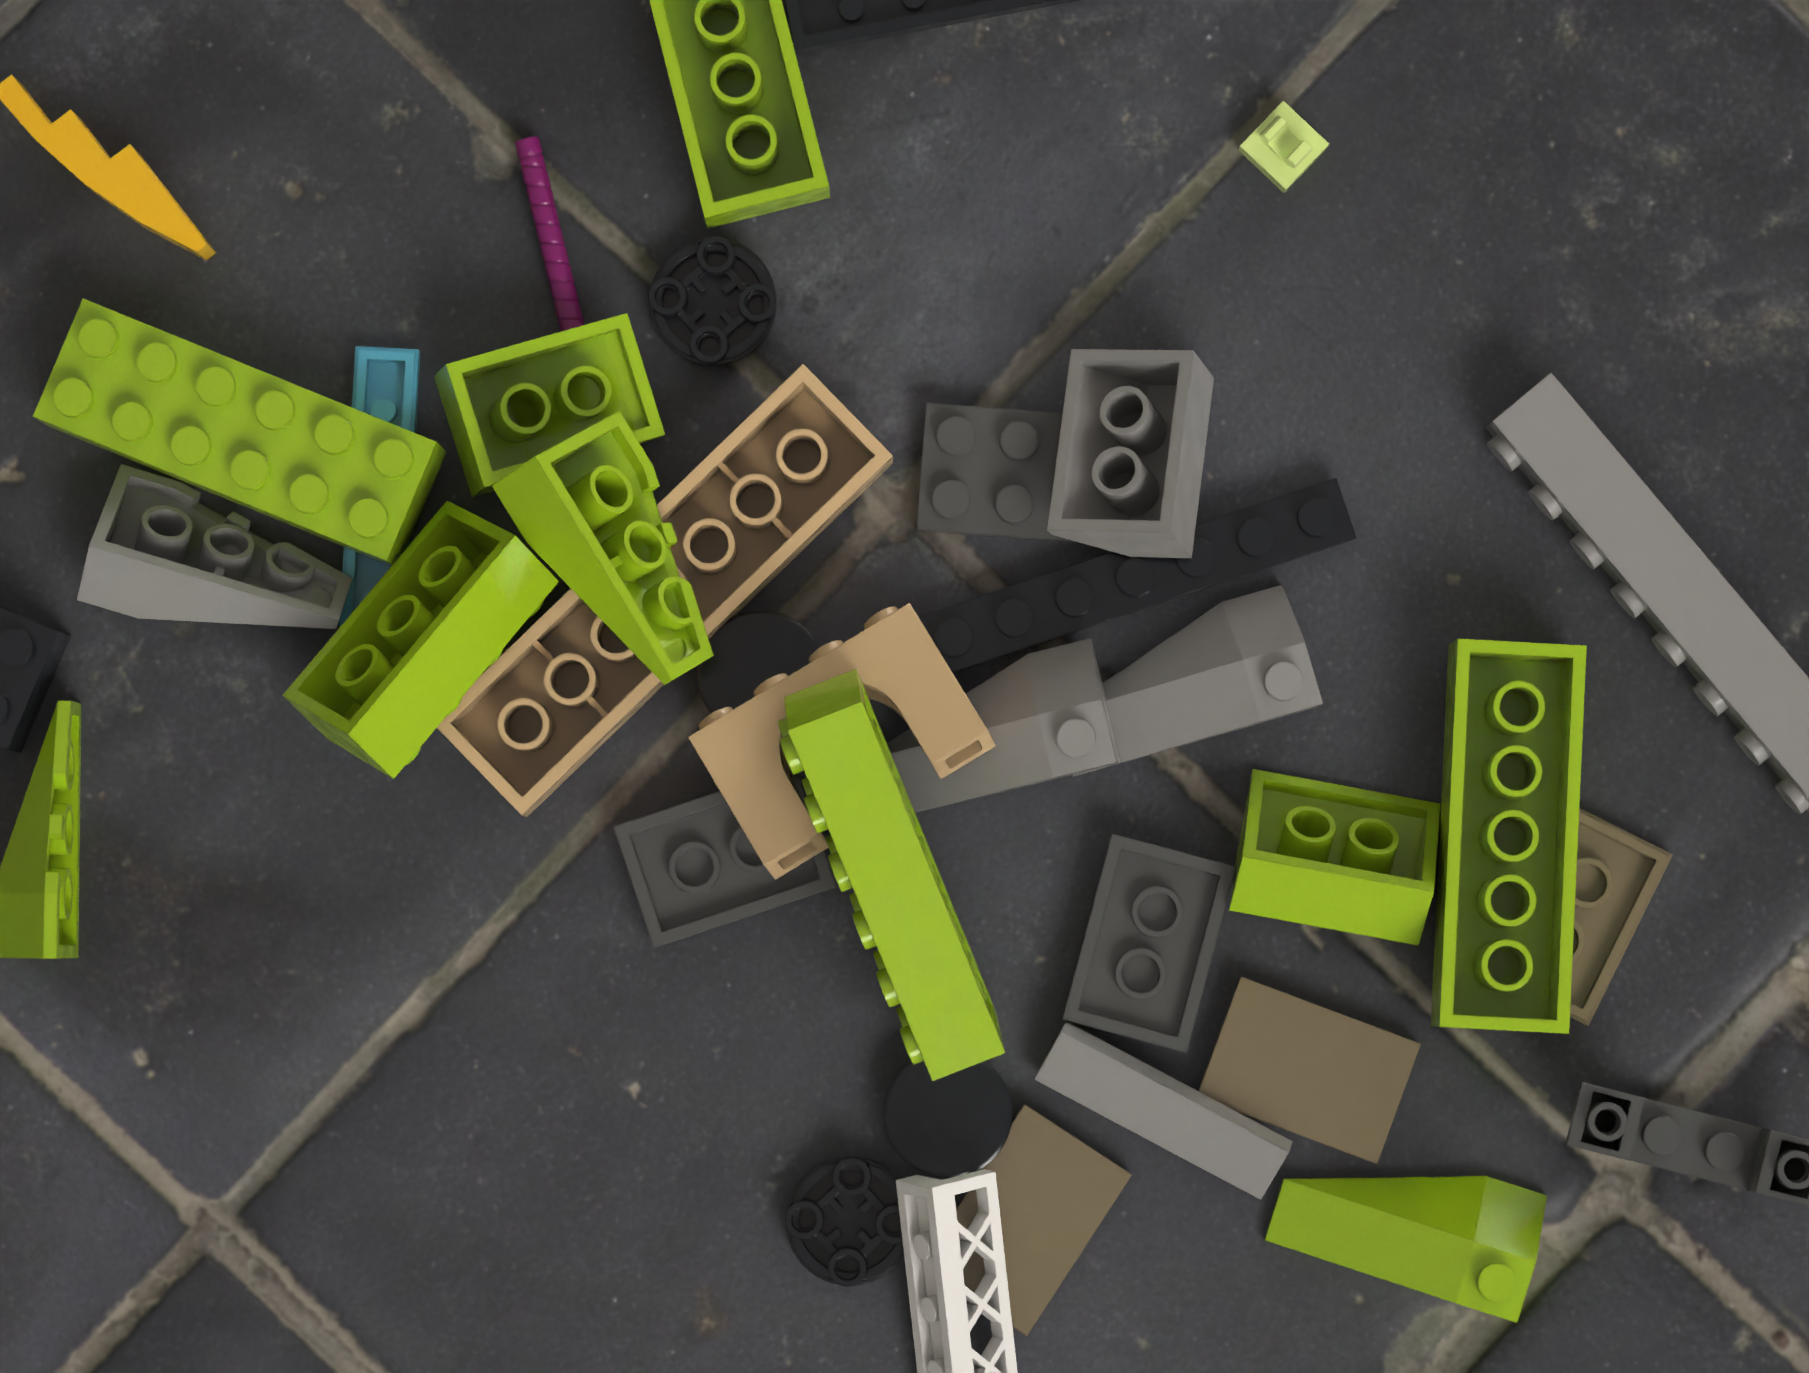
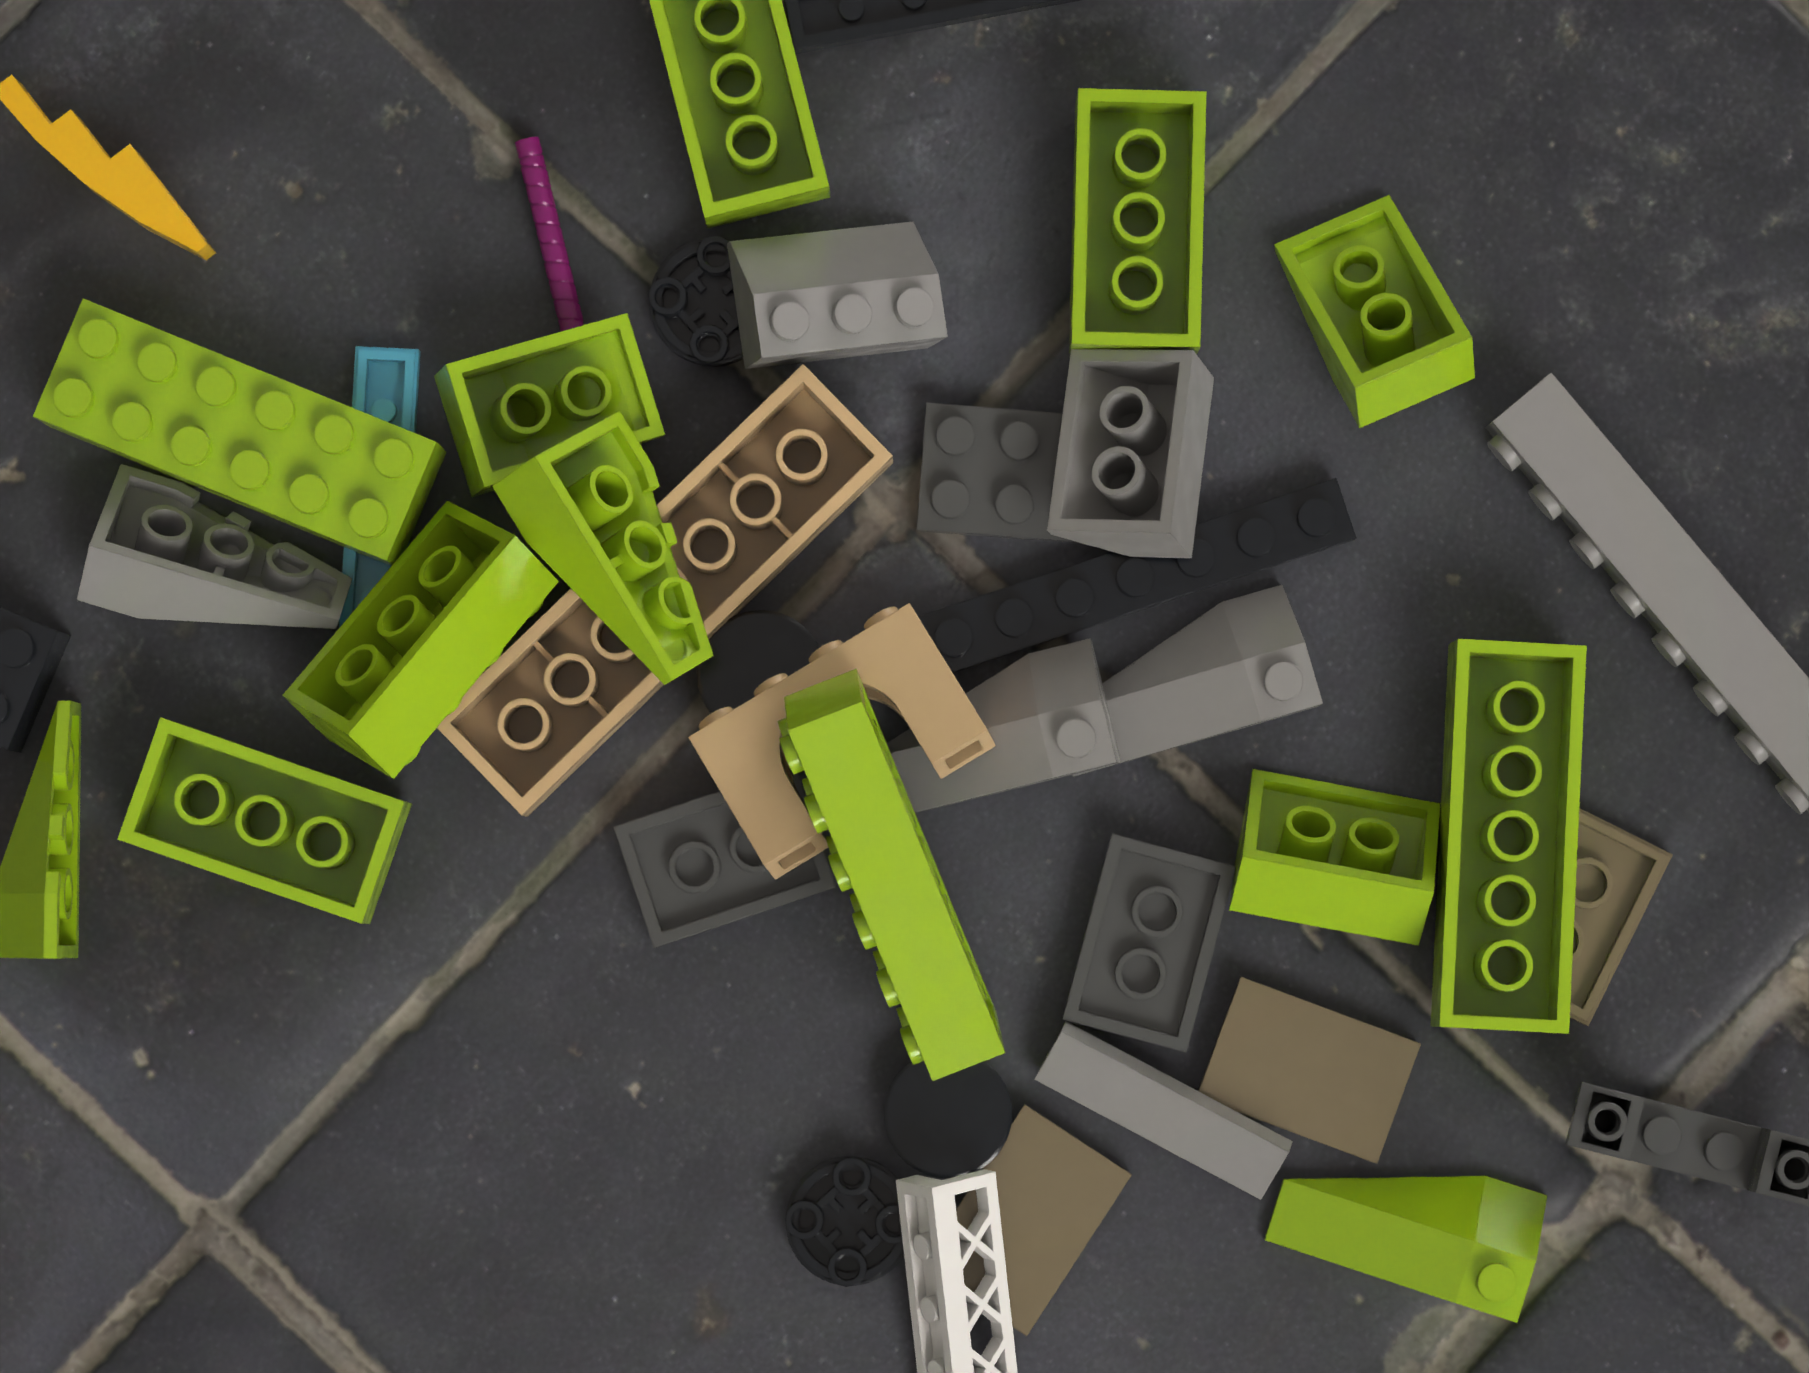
(264, 821): none -> lime brick
(835, 294): none -> light grey slope
(1137, 219): none -> lime brick
(1283, 146): yellowish green tile -> none
(1377, 311): none -> lime slope

